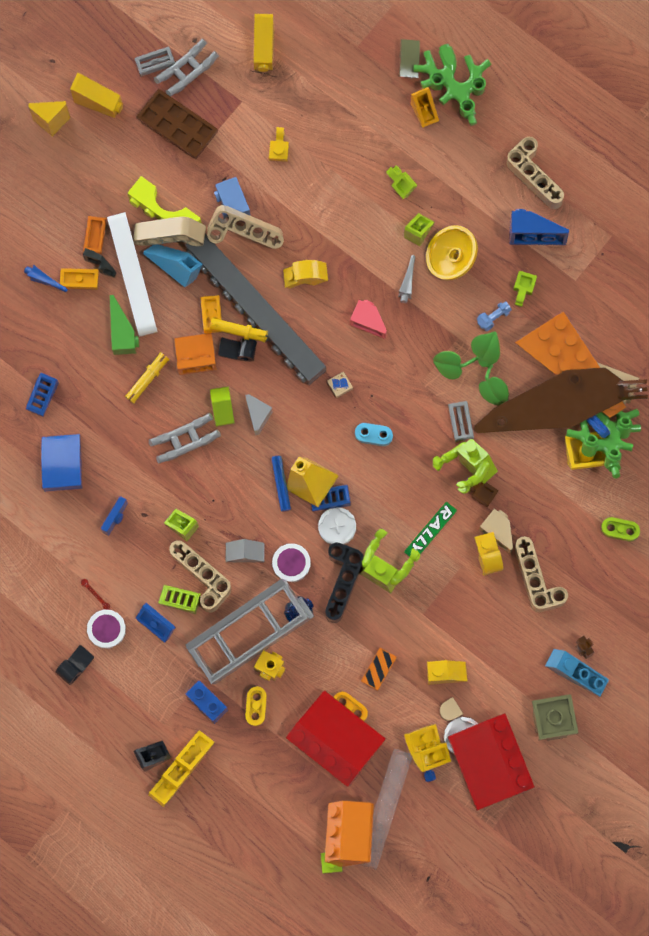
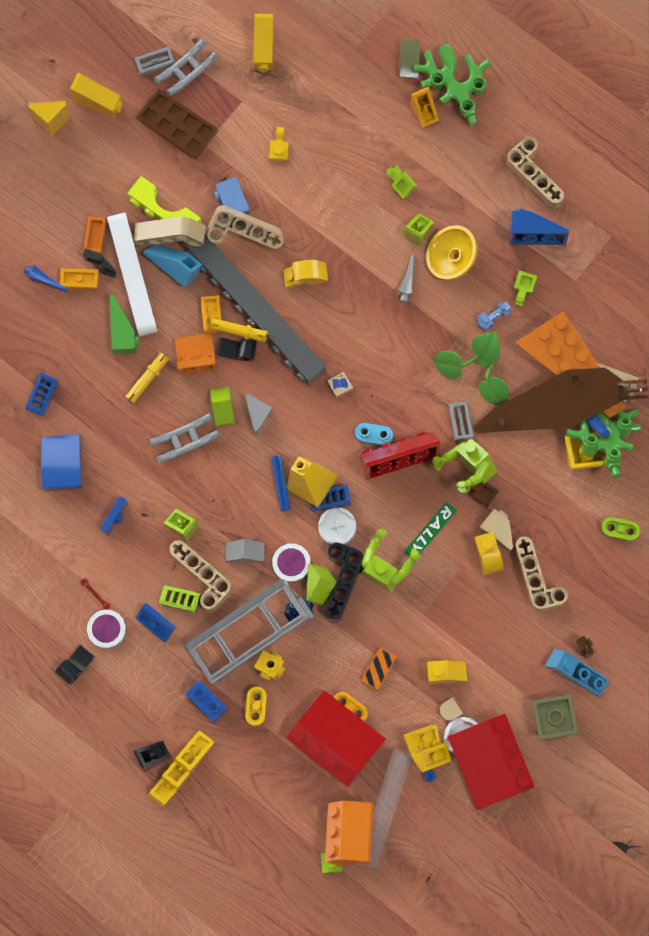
(319, 584): none -> lime slope
(368, 319): coral slope -> none
(399, 455): none -> red slope

